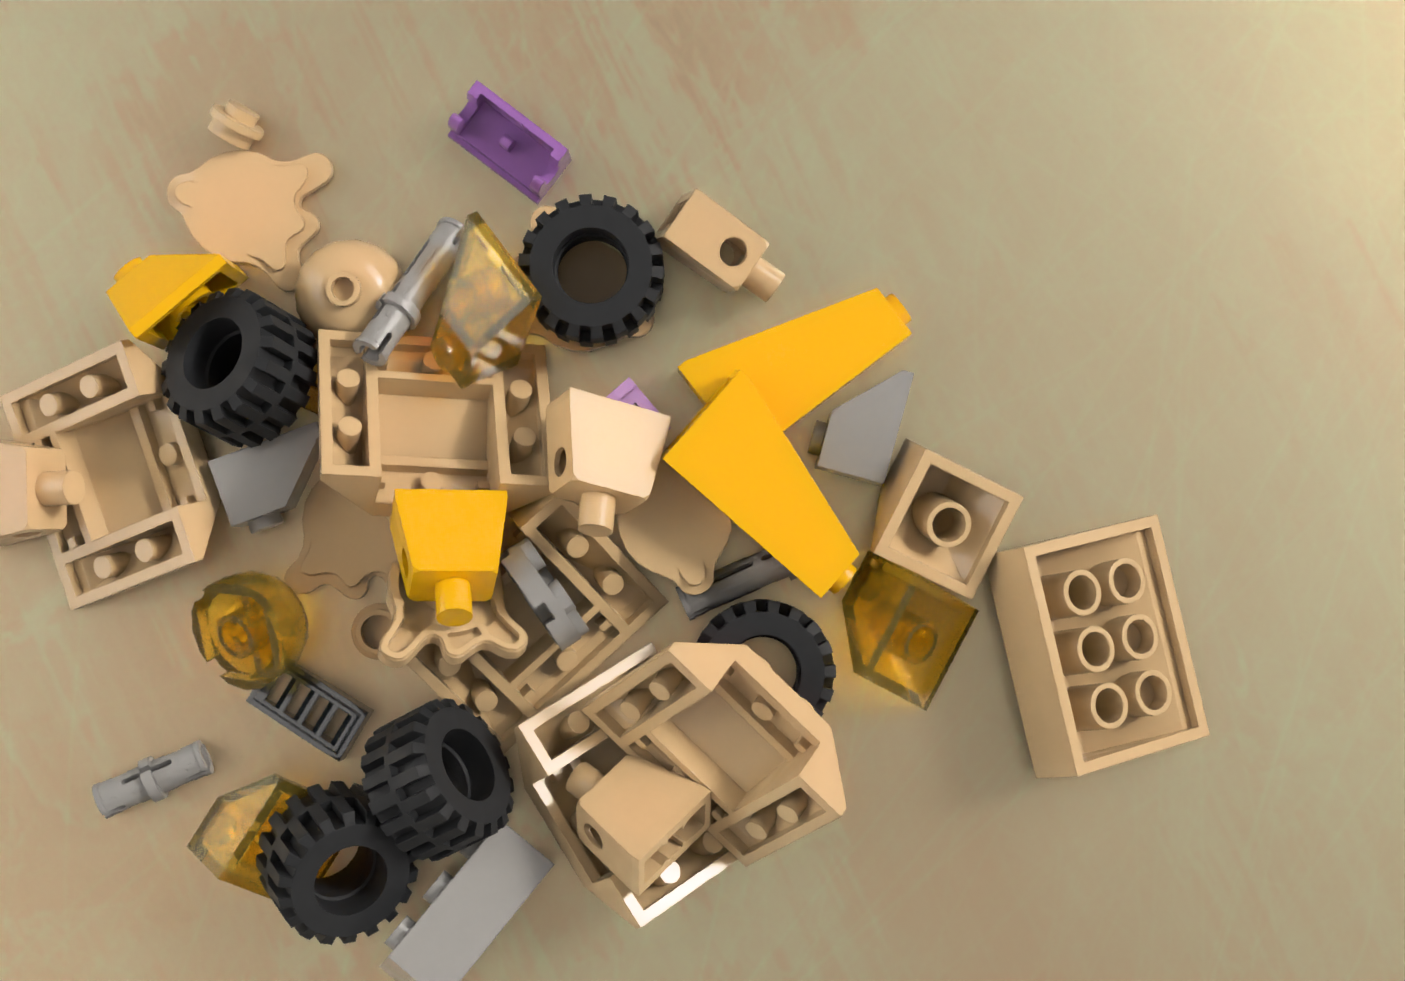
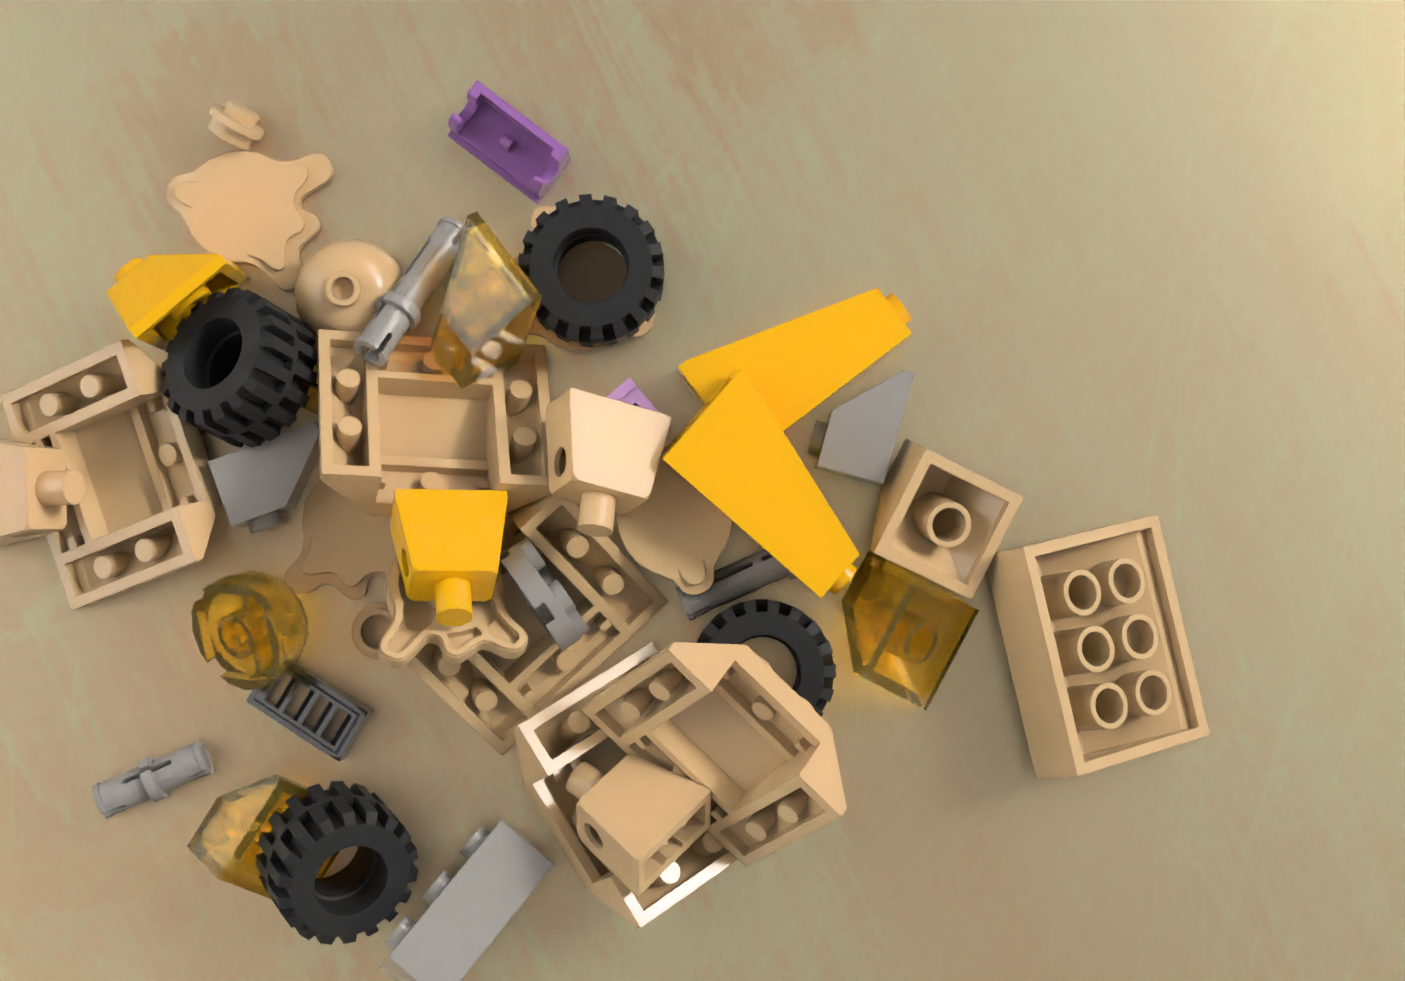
(437, 780): black tyre -> none
(694, 238): tan torso -> none

